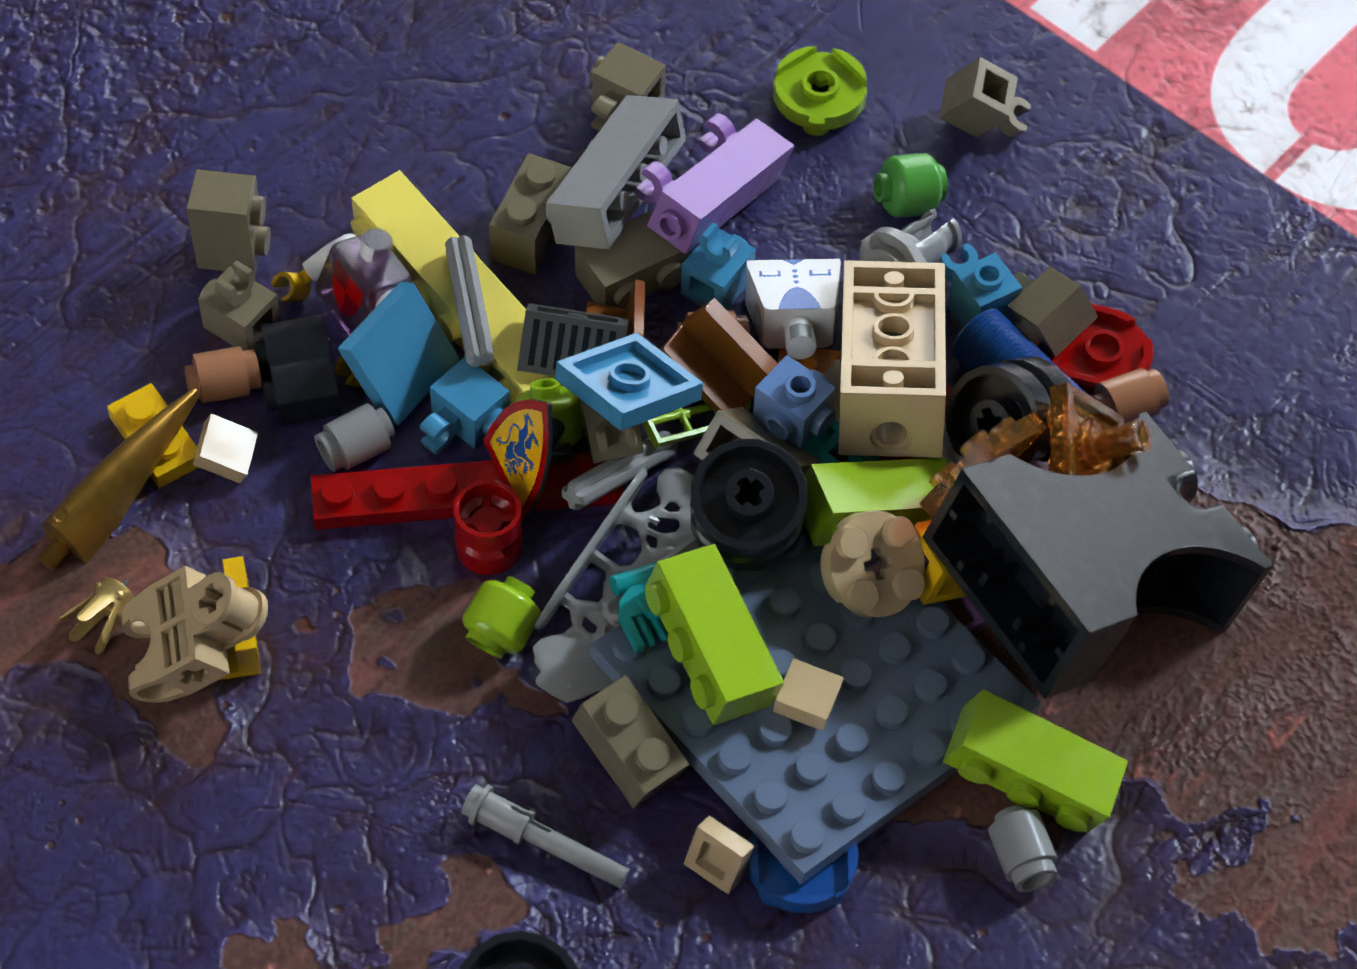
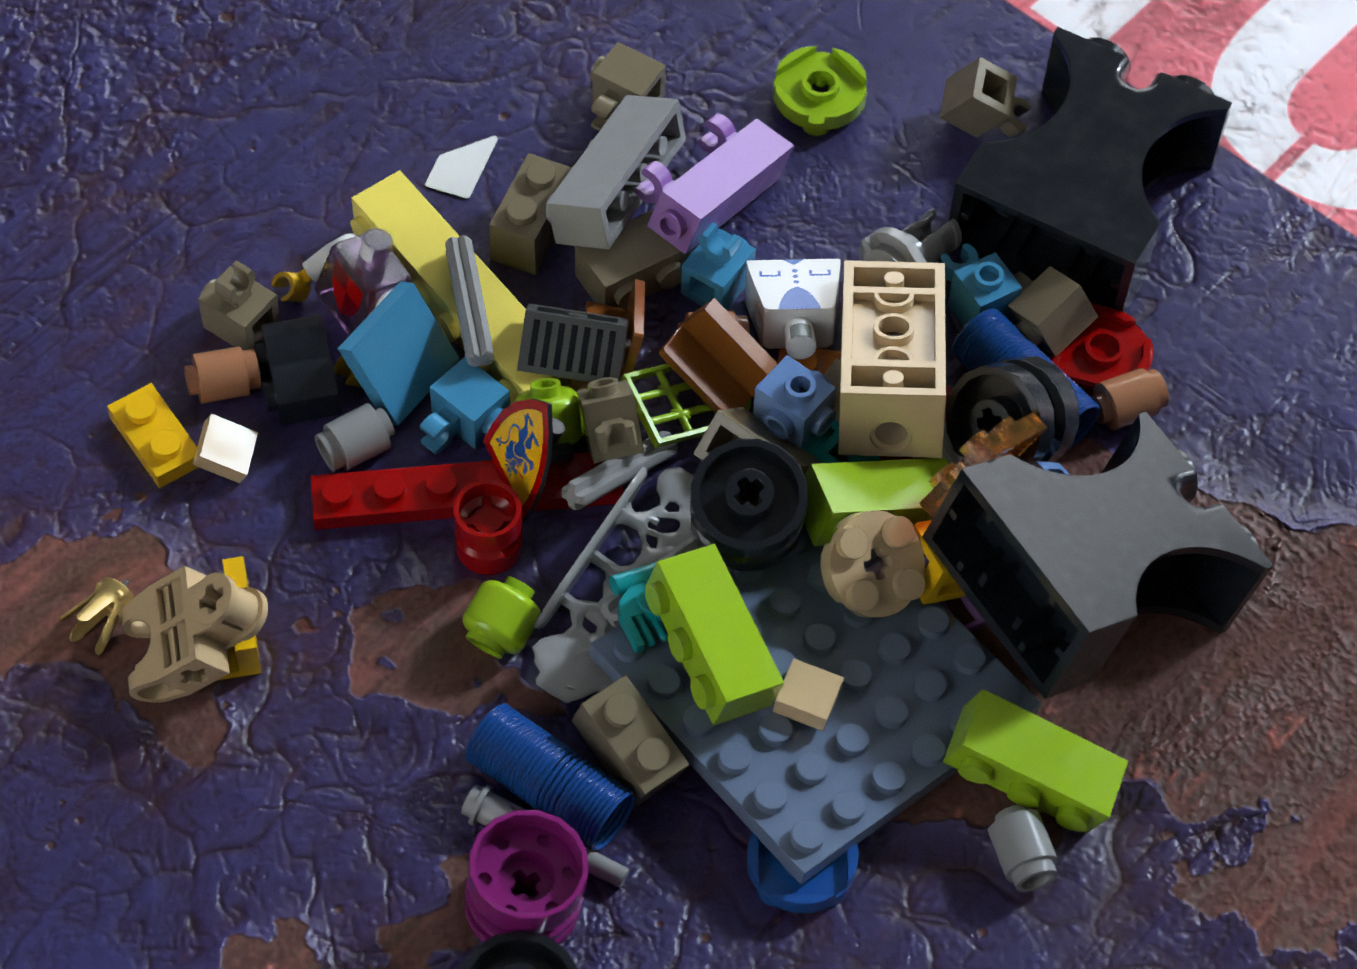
(107, 492): pearl gold piece -> none
(227, 220): dark tan brick -> none
(461, 168): none -> white sticker
(526, 856): none -> magenta wheel
(539, 770): none -> blue piece
(628, 381): dark azure tile -> none
(718, 854): tan tile -> none
(910, 184): bright green head -> none
(1080, 180): none -> black brick
(1089, 435): clear orange plate -> none

